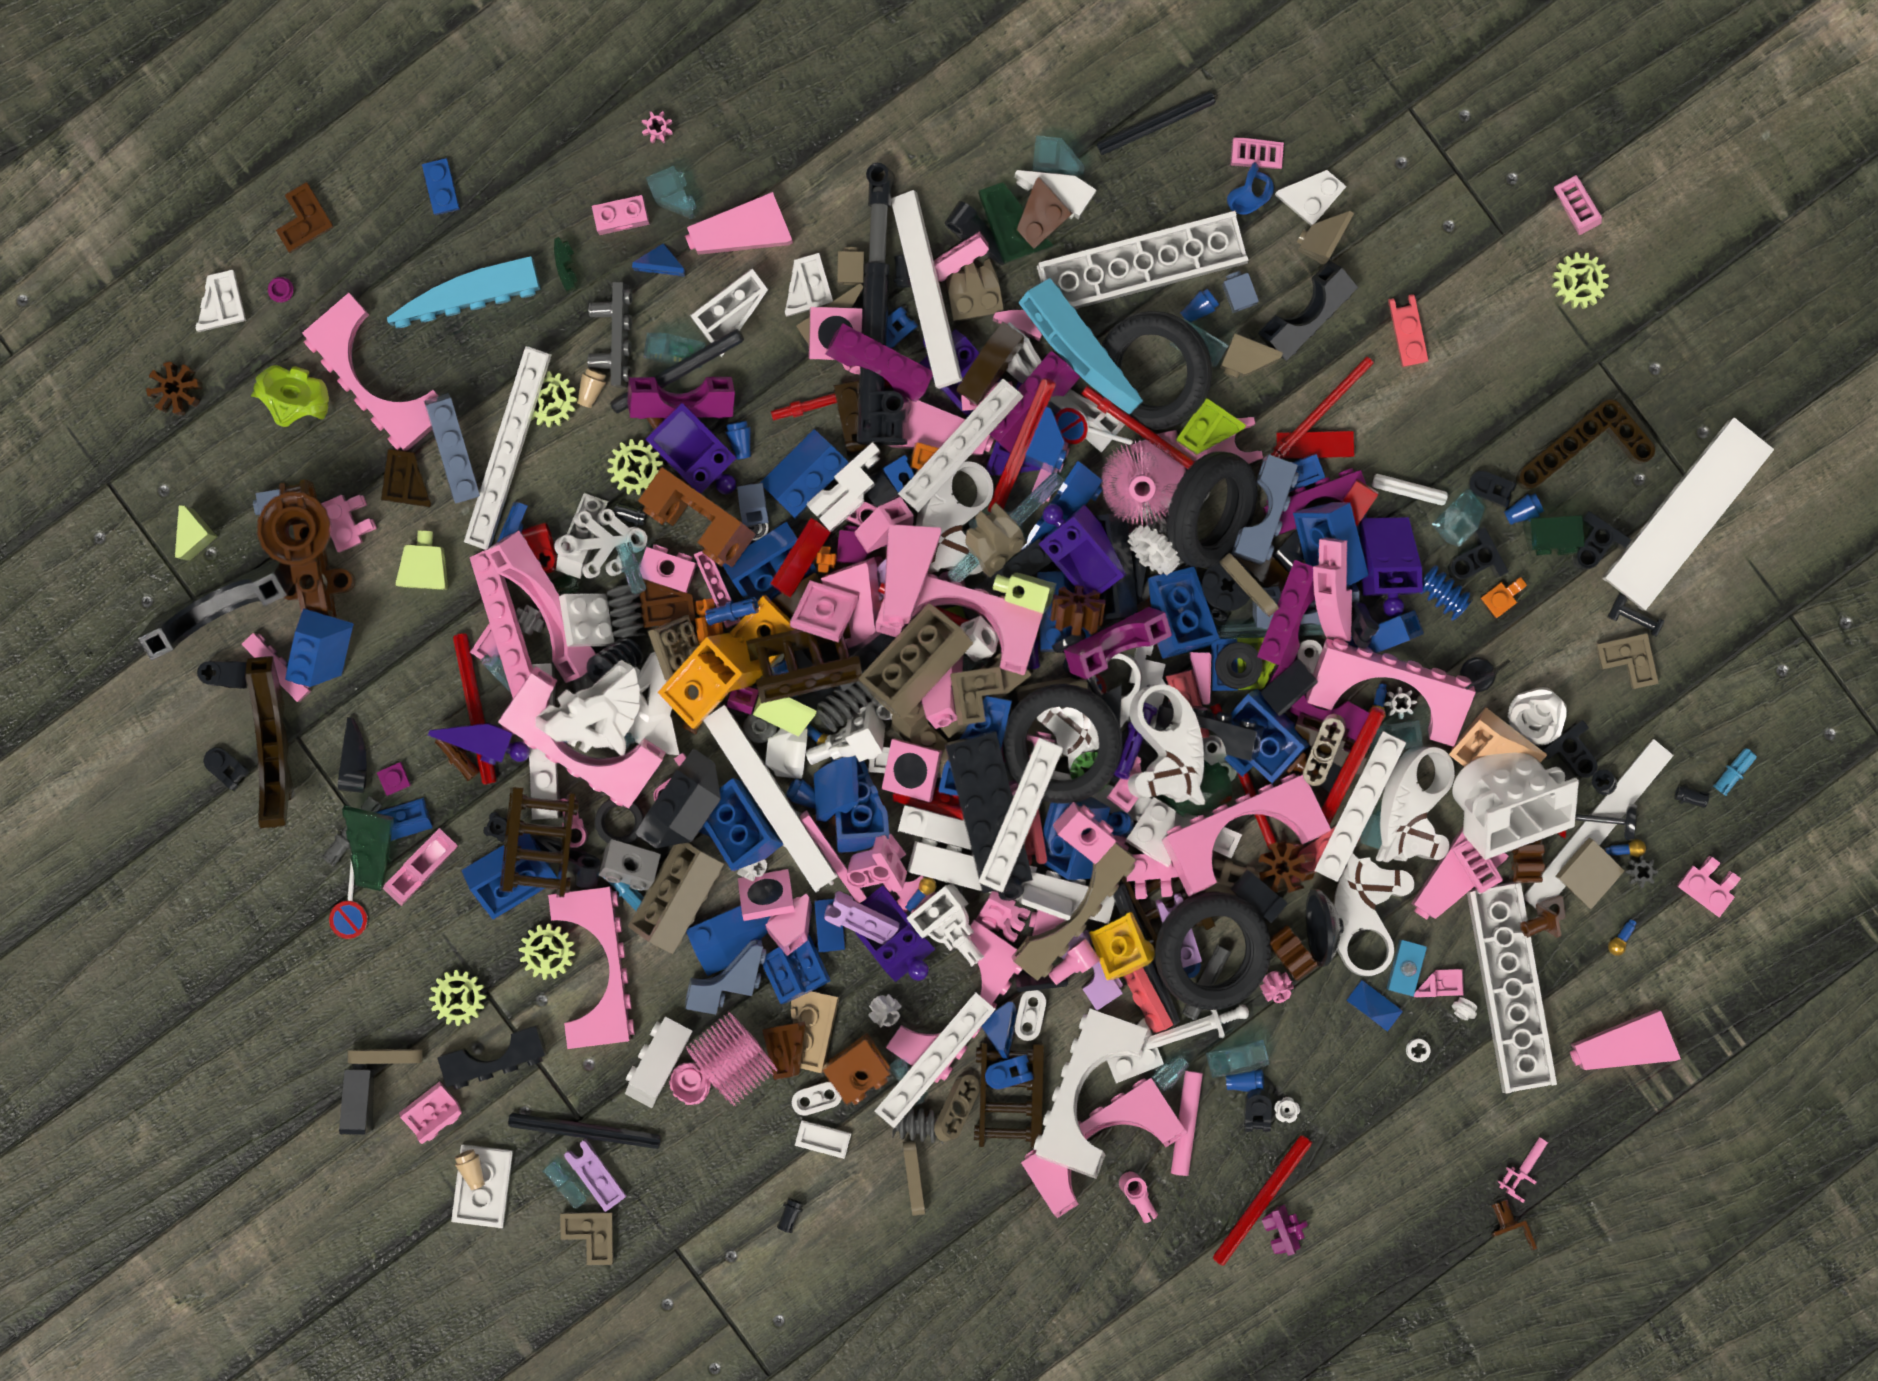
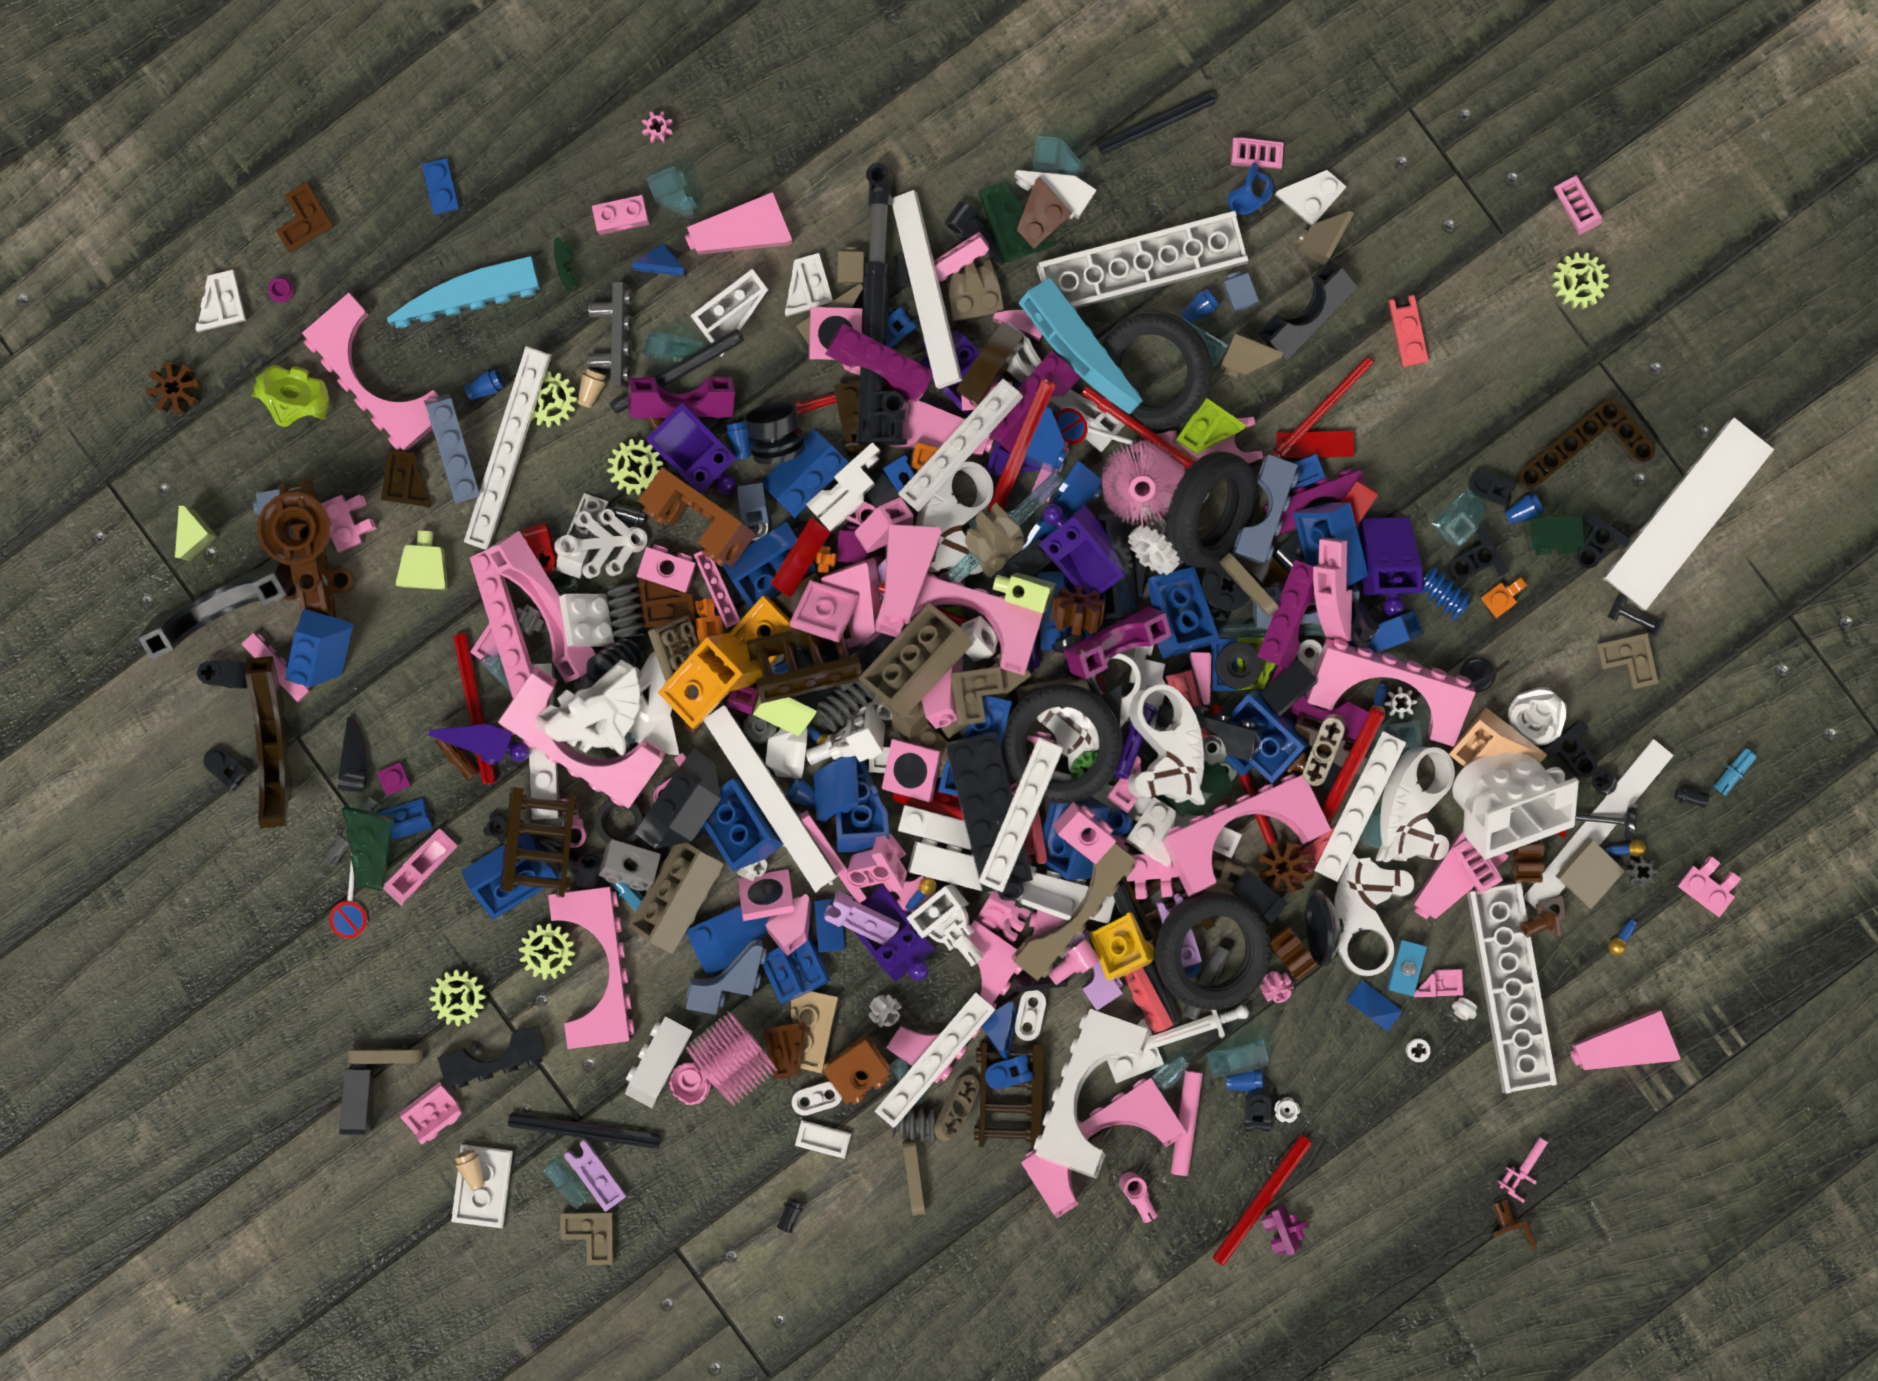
(486, 384): none -> blue cone
(513, 520): blue plate -> none
(631, 568): clear light blue axle -> none
(732, 611): blue pin -> none
(774, 433): none -> black wheel
(1409, 489): white axle -> none

